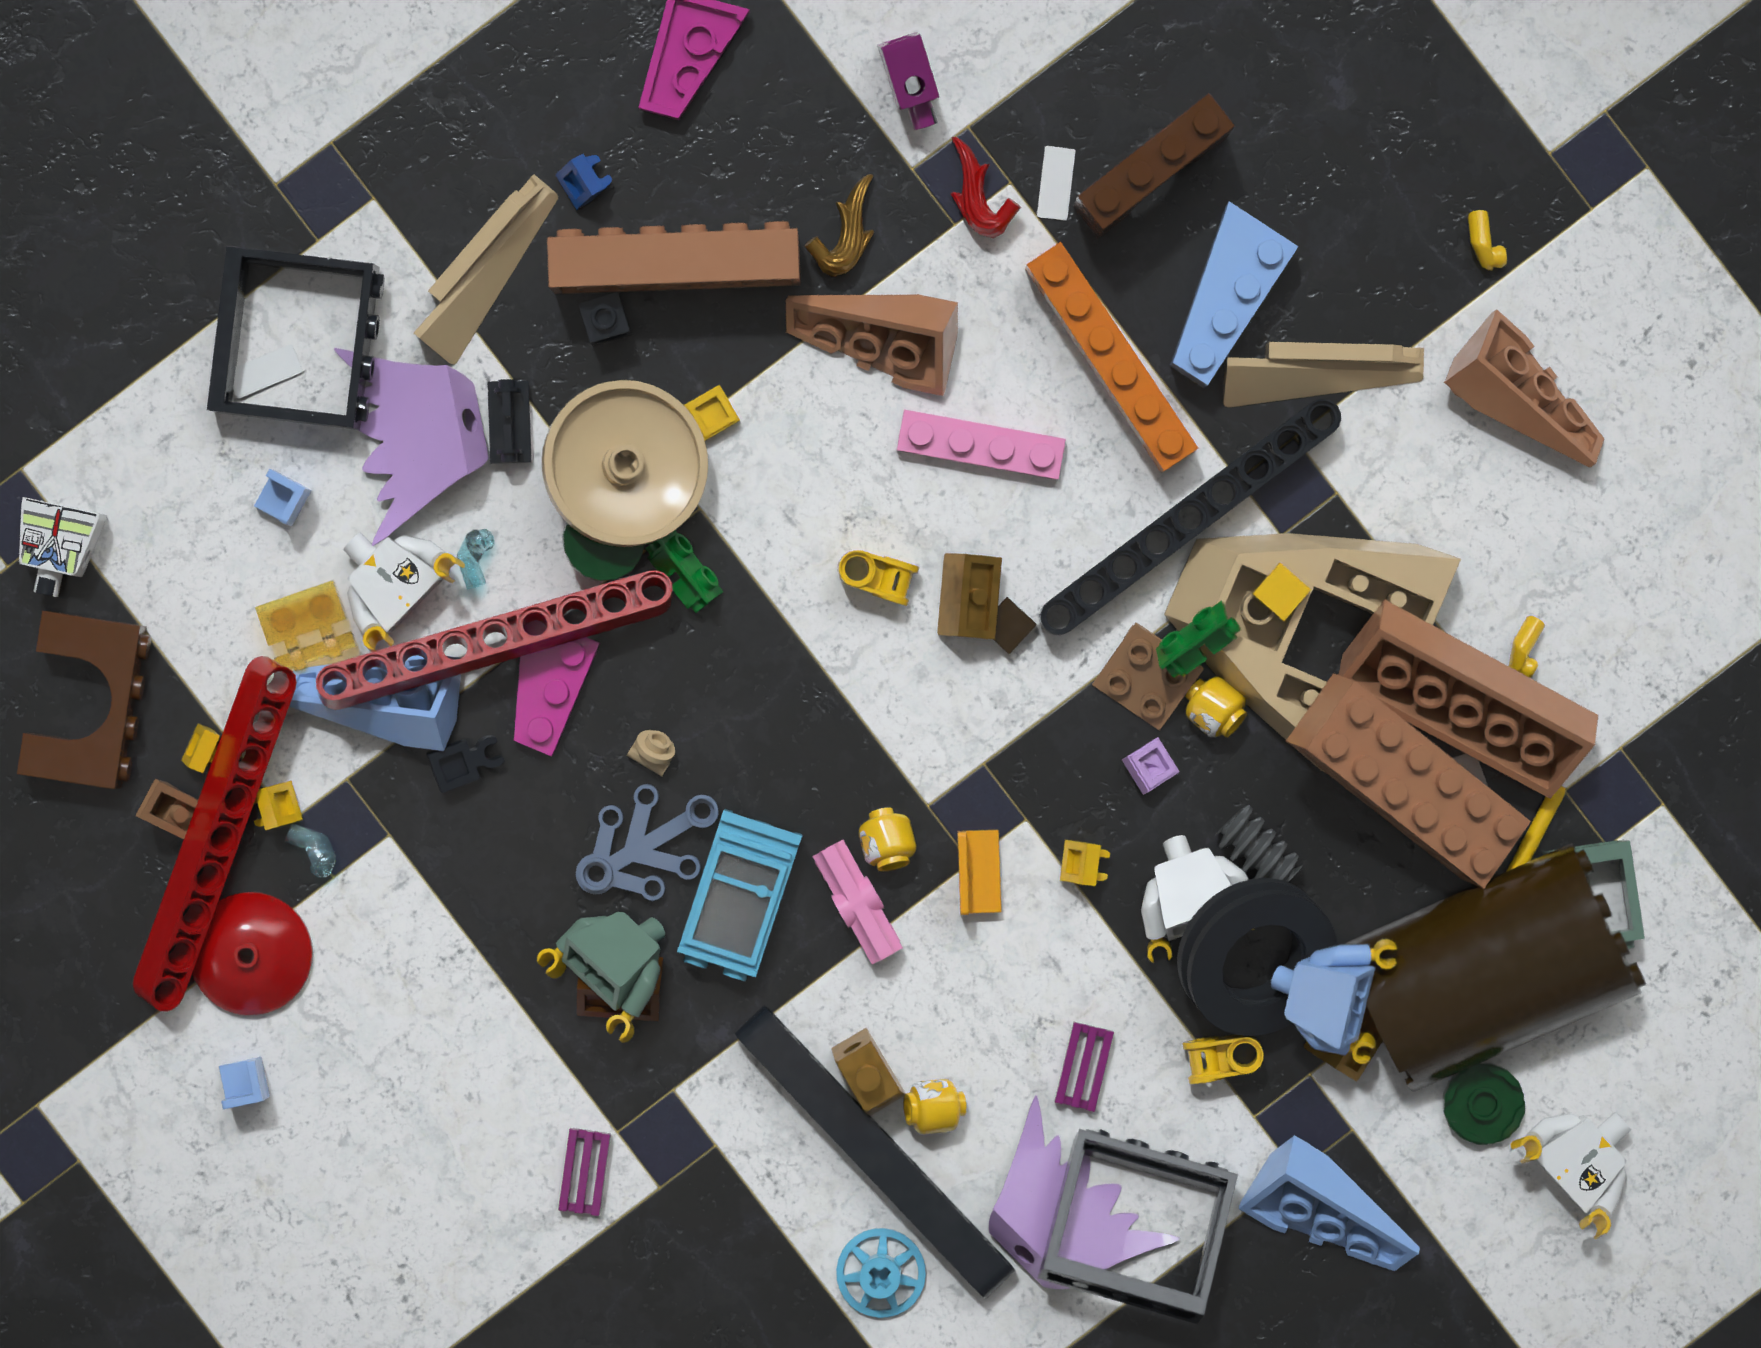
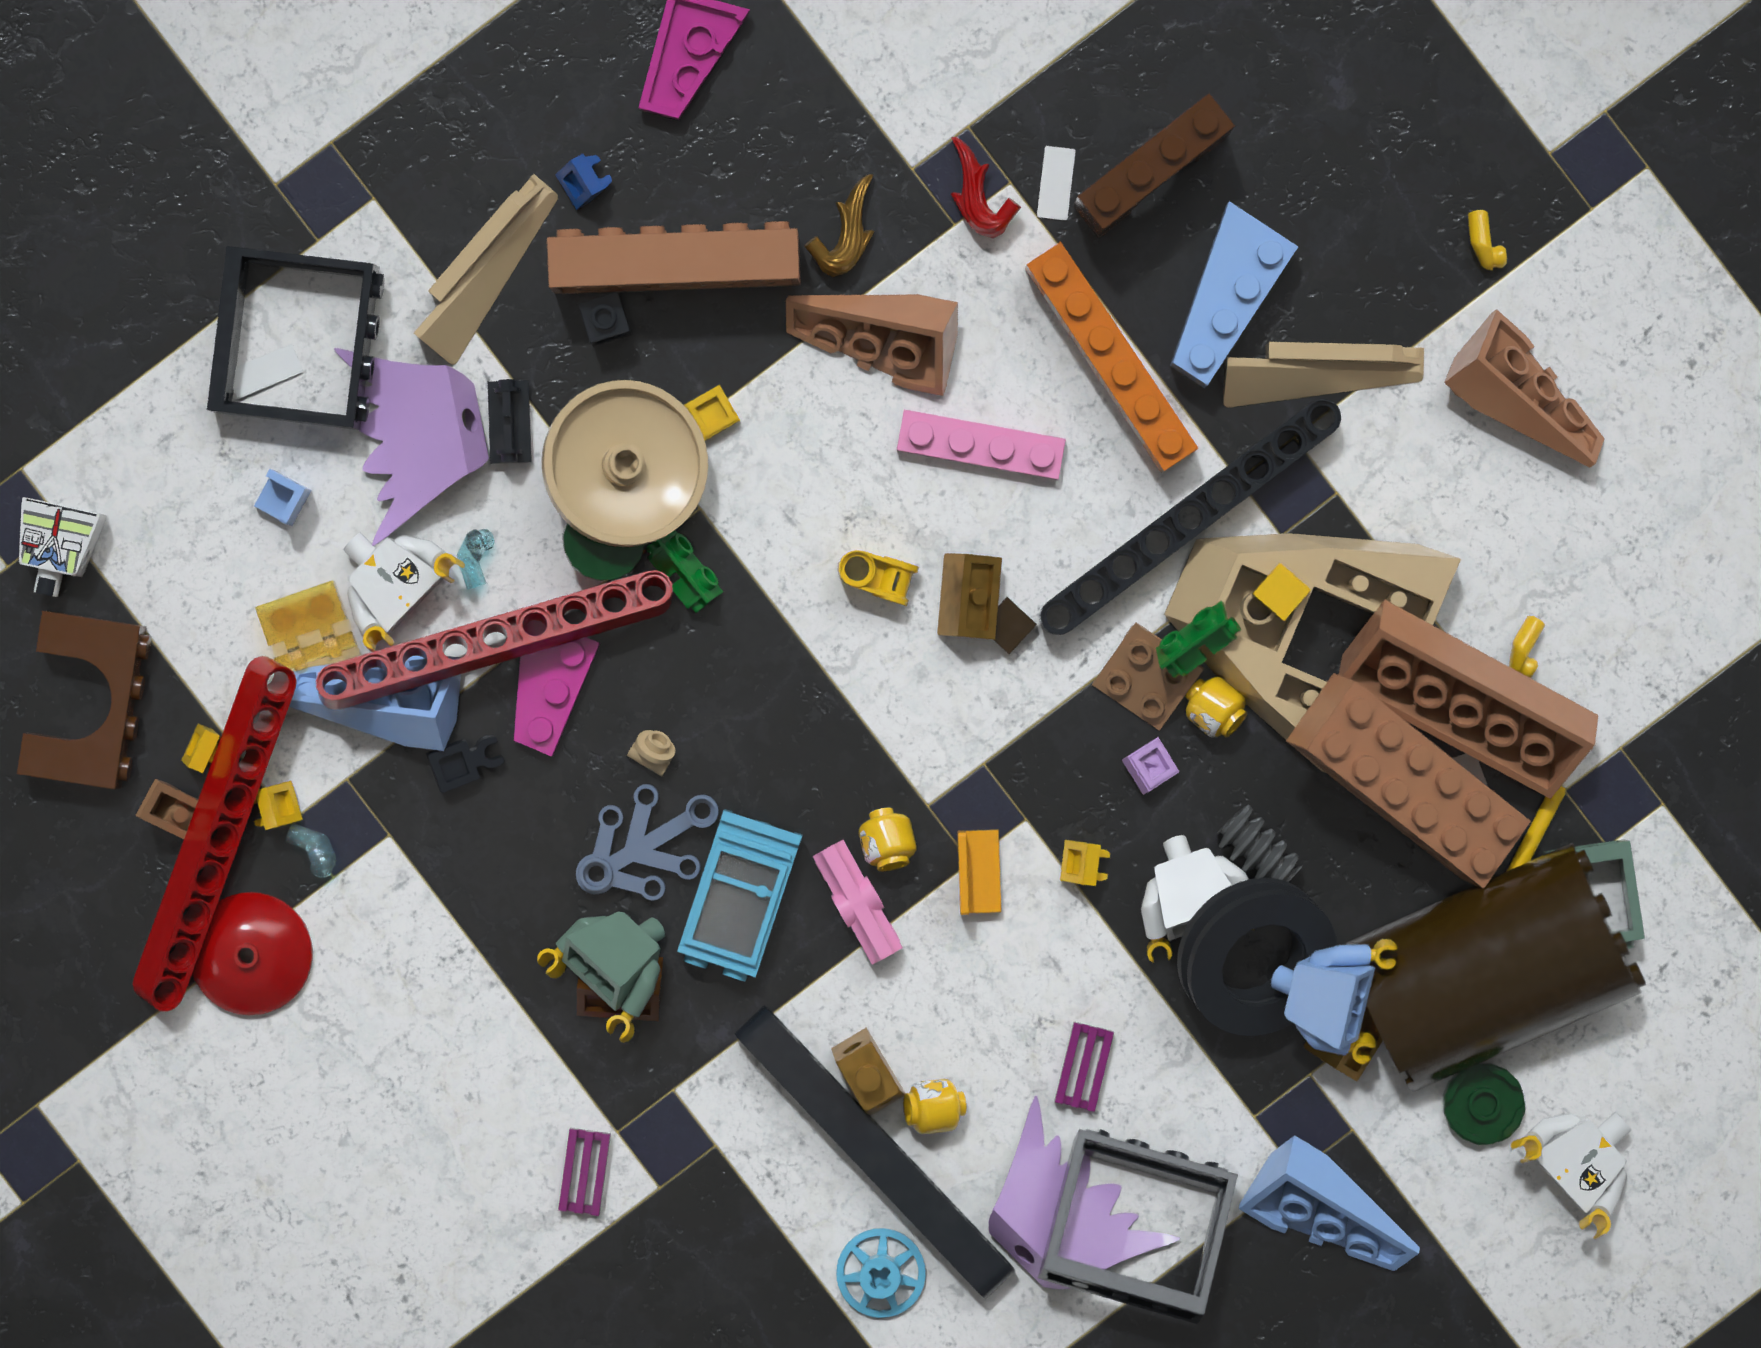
(243, 1082): light blue panel -> none
(902, 60): magenta torso -> none
(1220, 1057): yellow piece -> none

